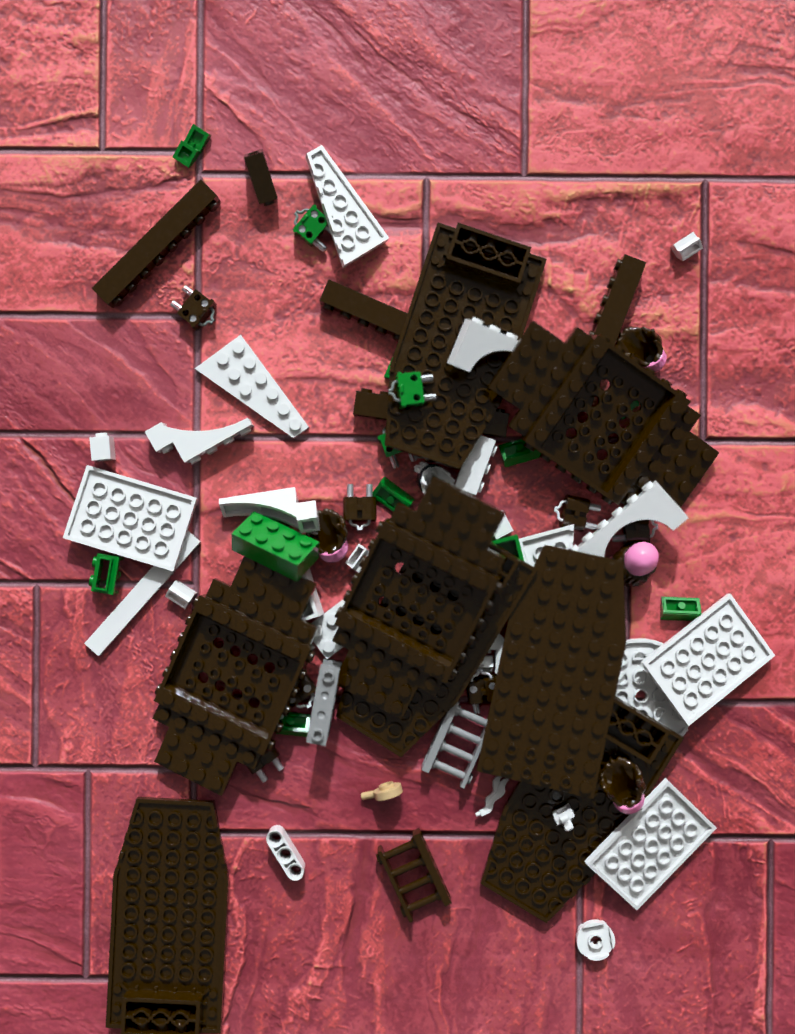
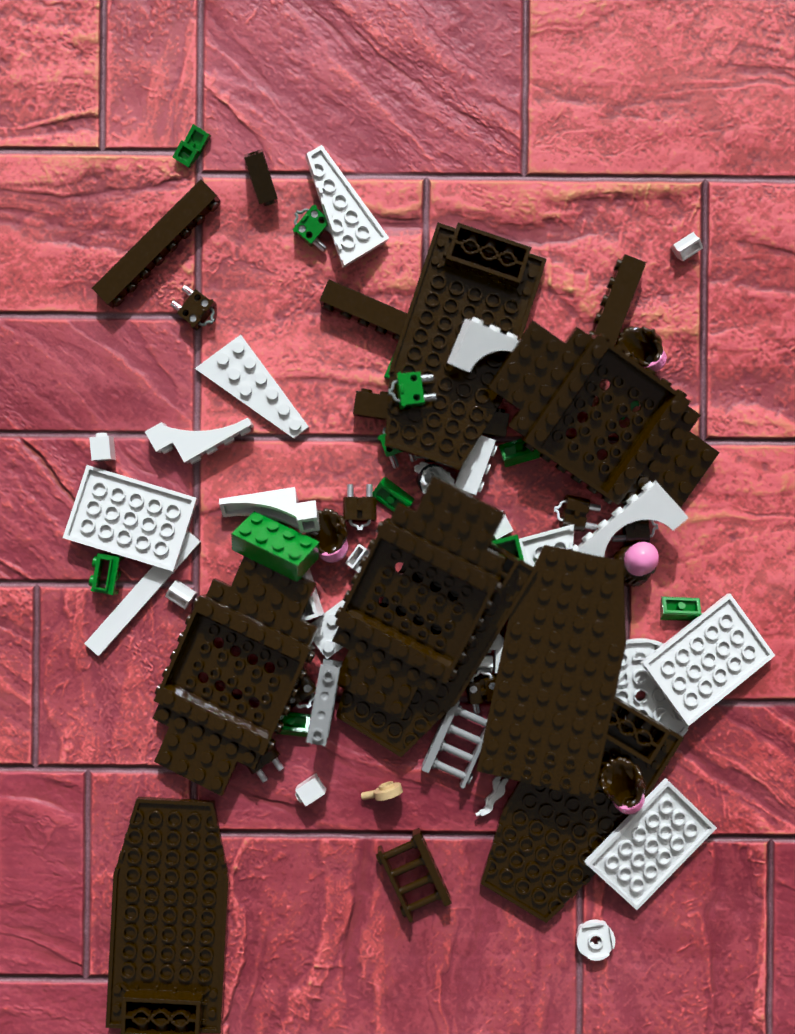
(286, 862): white beam -> none
(310, 790): none -> white brick
(564, 815): white plate -> none

